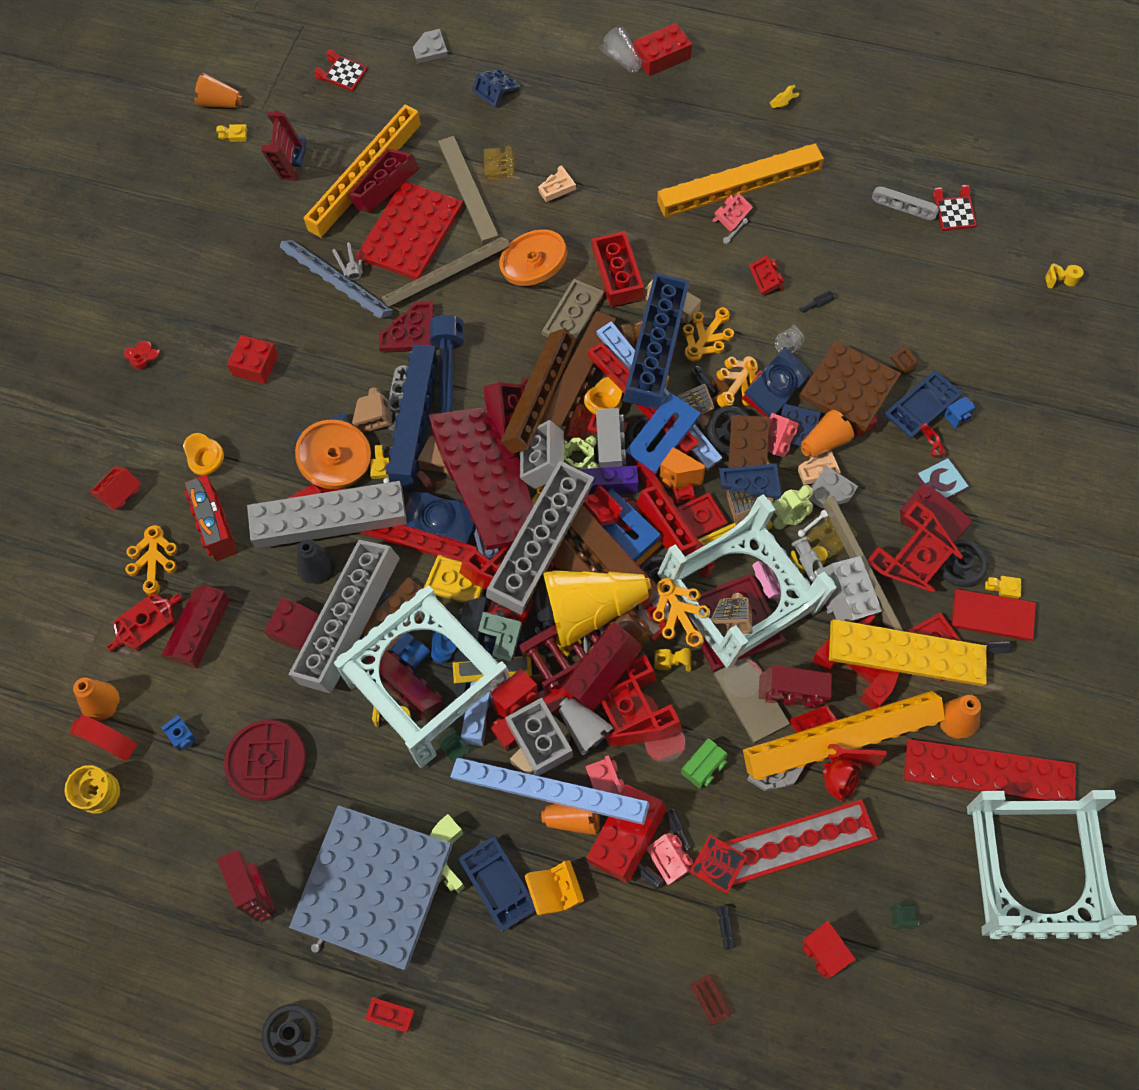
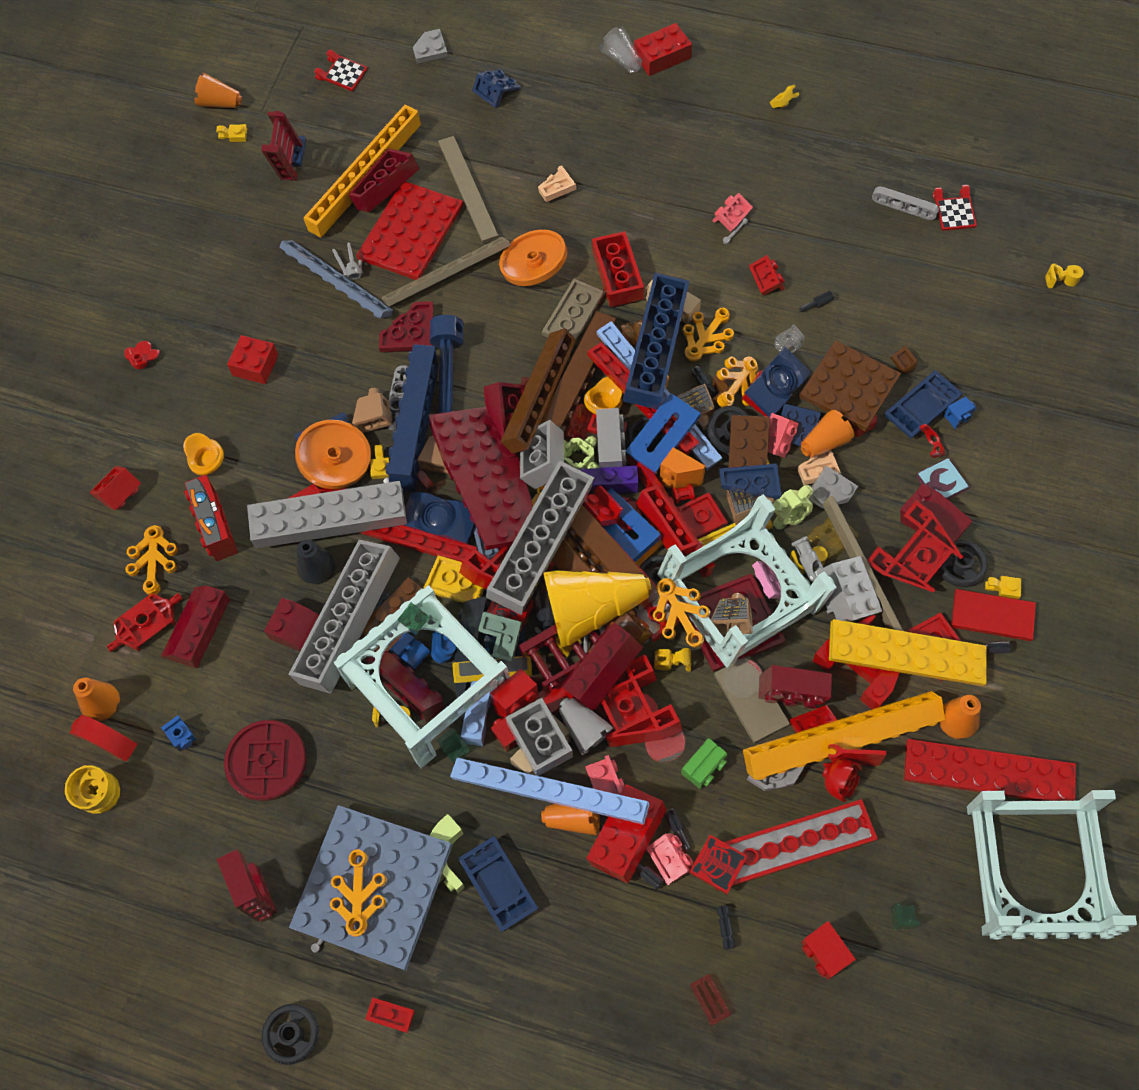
(357, 896): none -> light orange plant
(413, 618): none -> clear green panel
(492, 163): clear yellow plate -> none
(554, 889): light orange bracket -> none
(740, 180): light orange brick -> none
(801, 533): white hinge -> none

